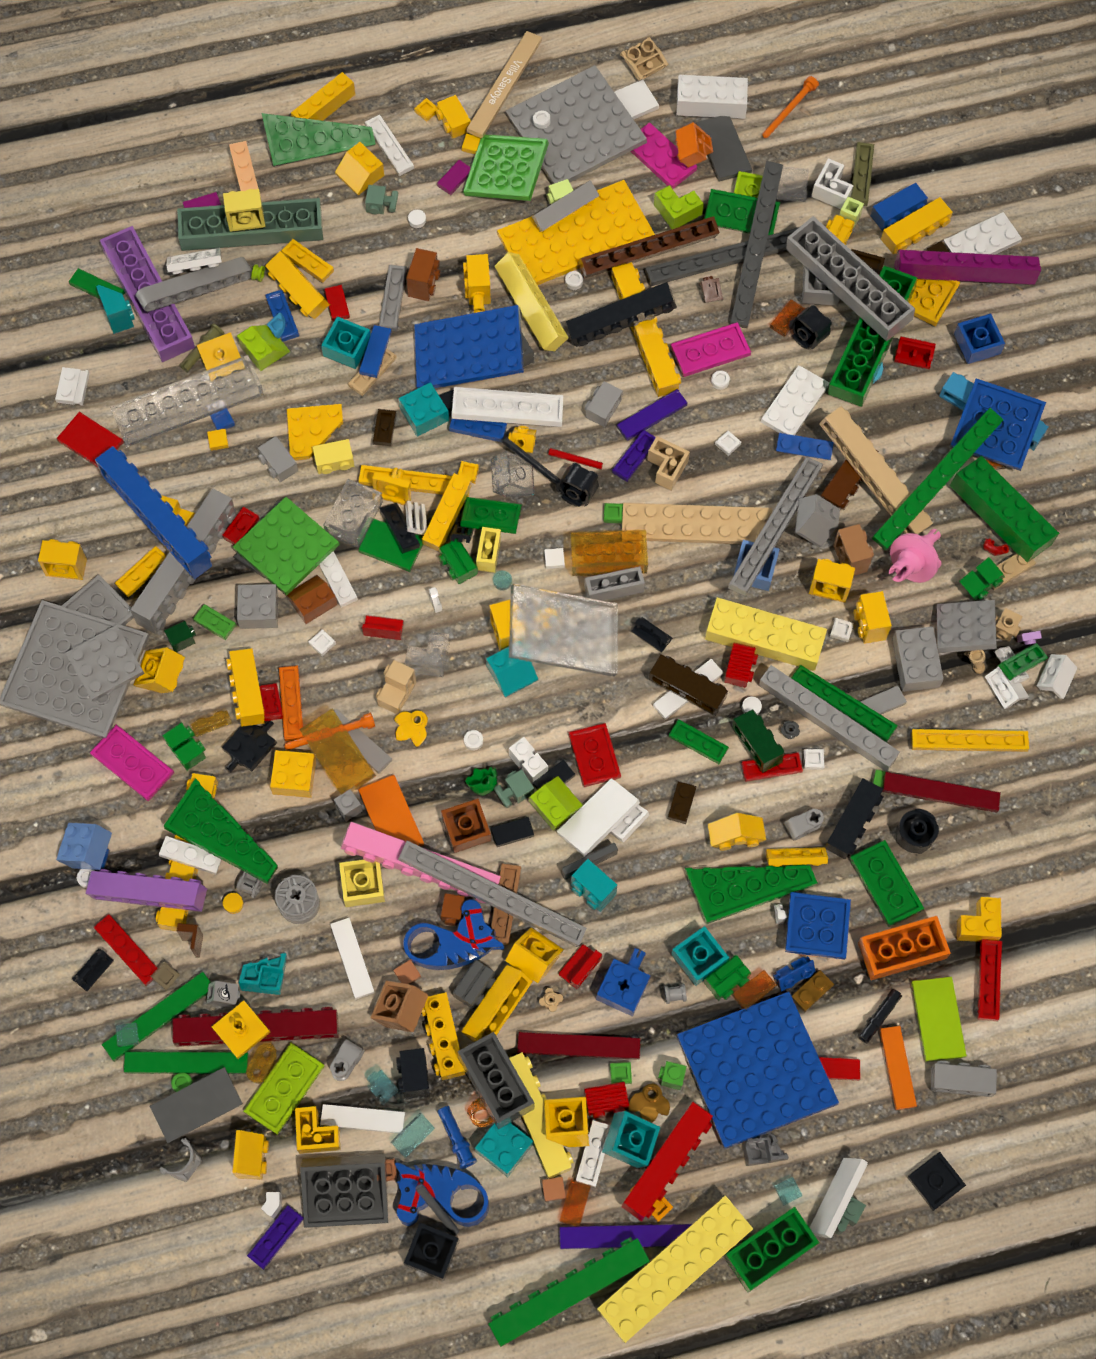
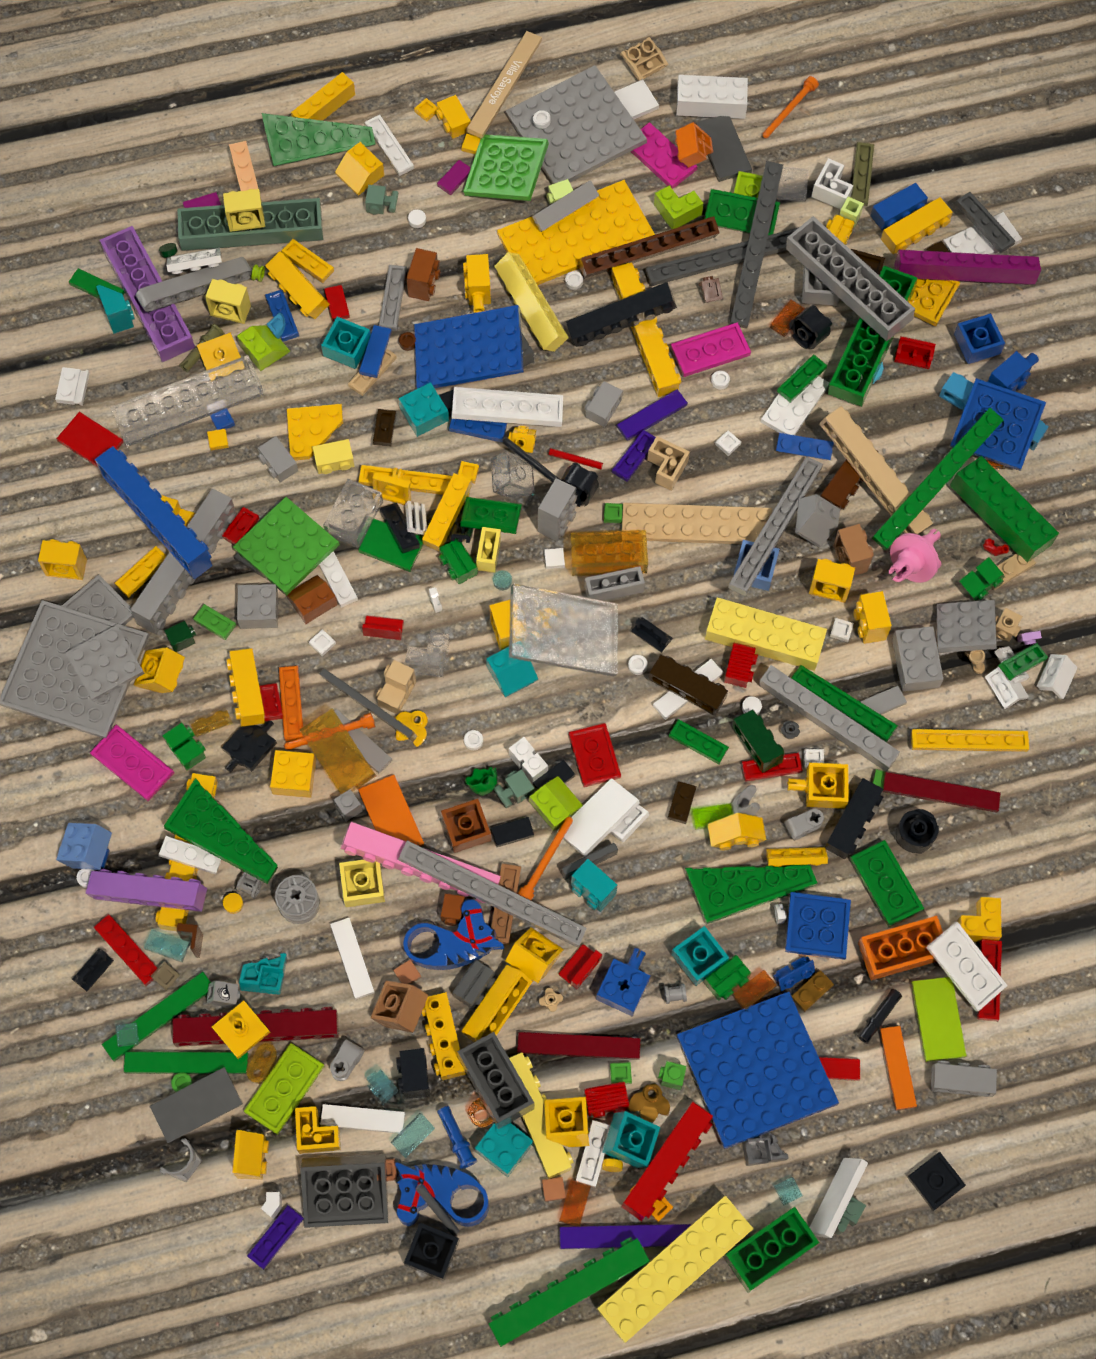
(167, 945): none -> clear light blue plate
(168, 250): none -> dark green tile
(228, 301): none -> light yellow brick
(370, 706): none -> dark grey tile
(407, 341): none -> reddish brown tile
(527, 891): none -> orange piece
(557, 510): none -> light grey brick
(612, 1165): none -> yellow tile
(637, 664): none -> white tile
(707, 815): none -> clear neon green plate
(741, 802): none -> light grey helmet
(802, 378): none -> green tile
(816, 792): none -> yellow brick
(966, 966): none -> white tile
(985, 222): none -> dark grey plate
(1013, 371): none -> blue brick

